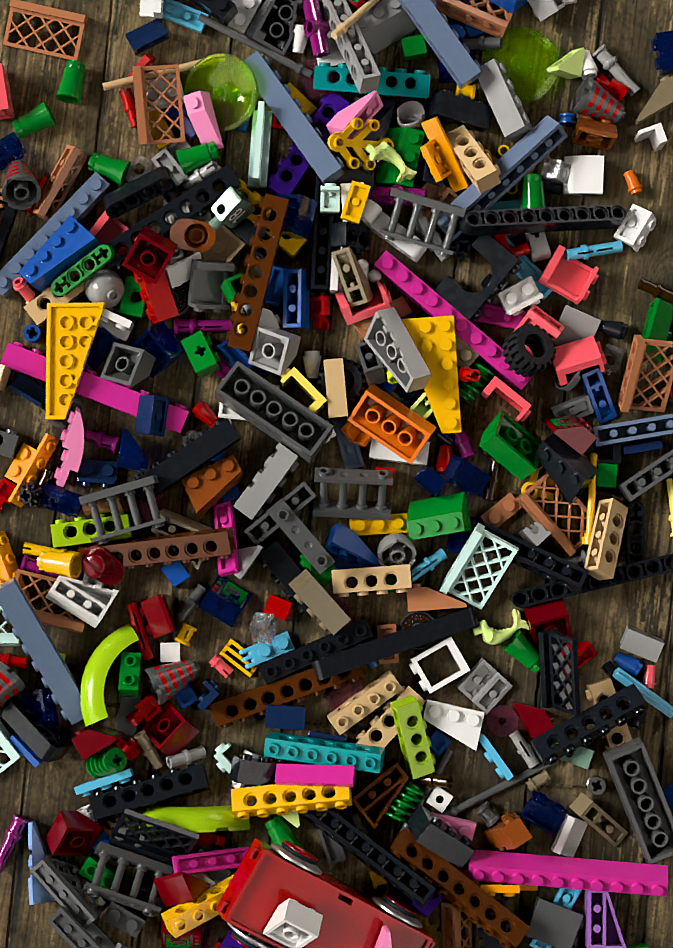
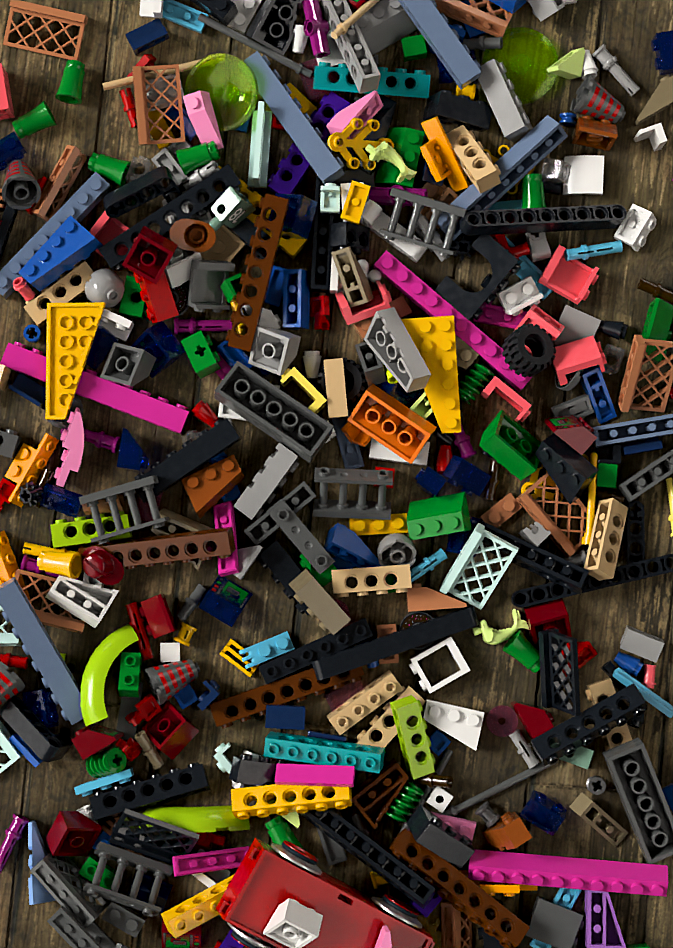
(81, 267): green beam -> none
(98, 472): dark blue bracket -> none
(152, 415): dark blue panel -> none
(176, 573): blue brick -> none
(179, 888): dark red slope -> none
(186, 757): light grey pin -> none
(219, 664): coral pin -> none
(263, 628): clear brick -> none
(279, 607): red brick -> none
(410, 114): light grey hair -> none
(467, 374): red pin -> none
(484, 686): light grey slope -> none
(493, 756): medium azure hinge -> none
(538, 780): dark tan pin -> none
(569, 836): white panel -> none
(614, 87): red plate -> none
(632, 182): orange pin -> none

